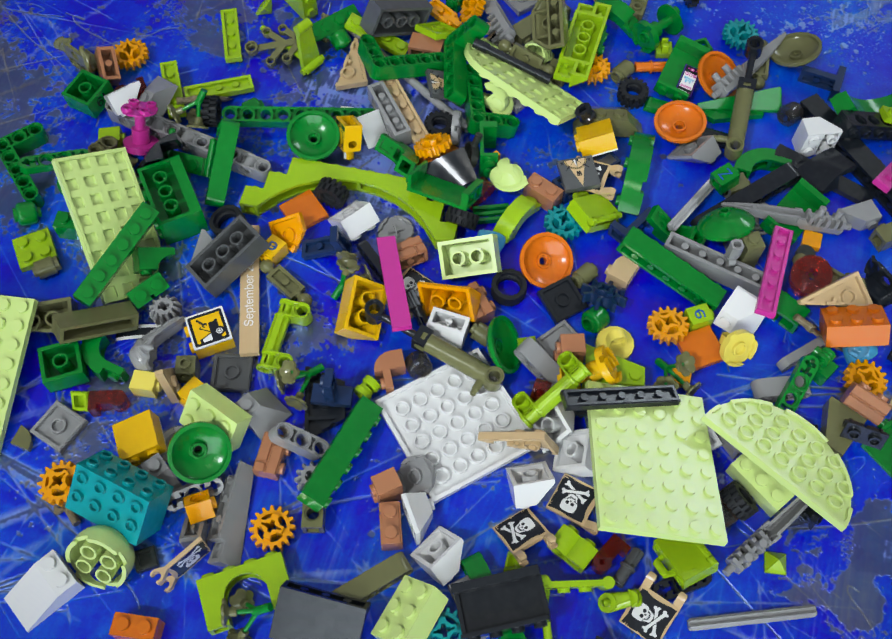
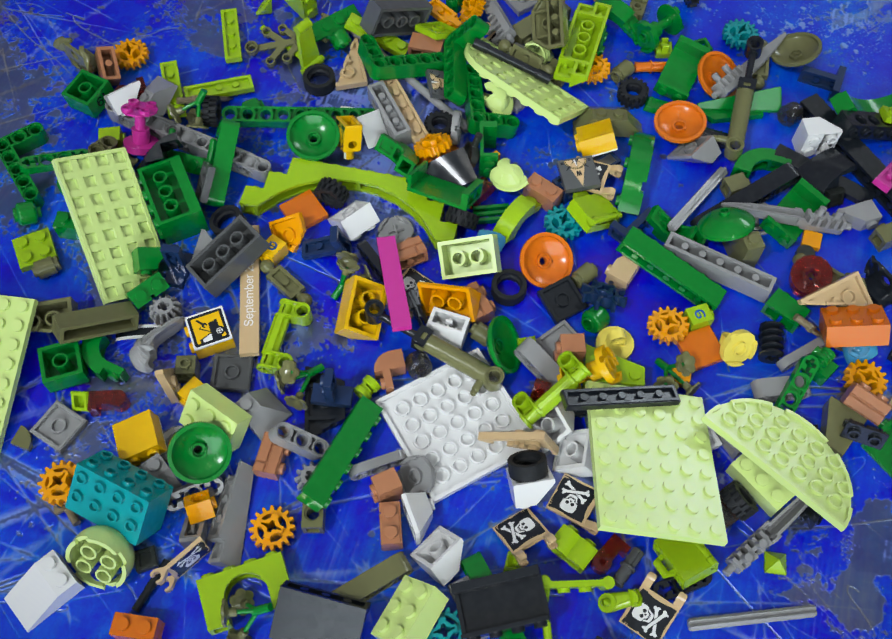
(116, 255): green brick -> none
(144, 384): light yellow brick -> none
(148, 590): none -> black piece
(176, 262): none -> dark blue bracket
(205, 182): none -> dark grey tile
(319, 70): none -> black tyre
(377, 465): none -> light grey beam
(527, 466): none -> black tyre
(585, 113): black wheel -> none
(688, 80): tile -> none
(724, 178): green brick -> none
(734, 251): light grey bar -> none
(739, 312): white slope -> none
(770, 342): none -> black piece
(774, 272): dark pink tile -> none
(835, 196): none -> pearl dark grey tile

